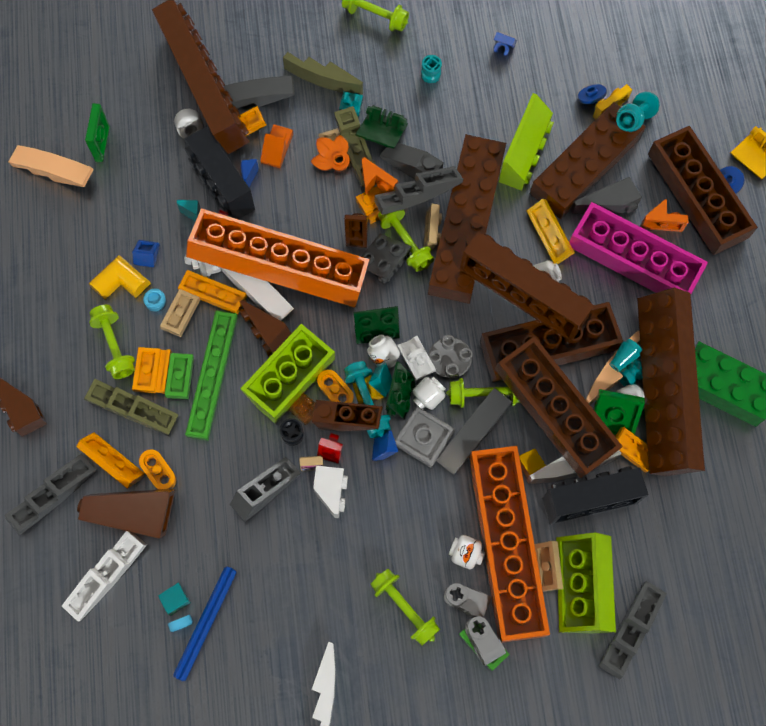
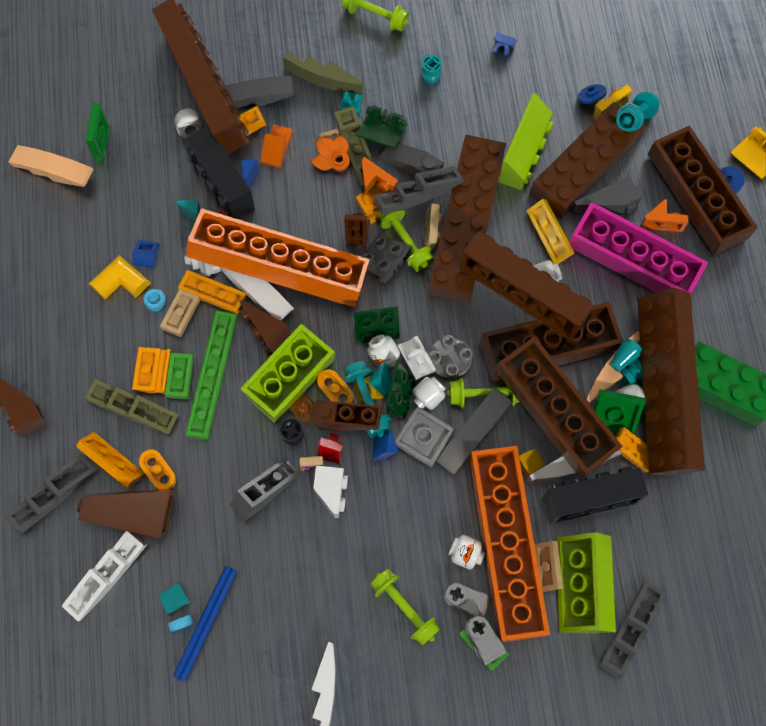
(104, 317): lime piece -> none

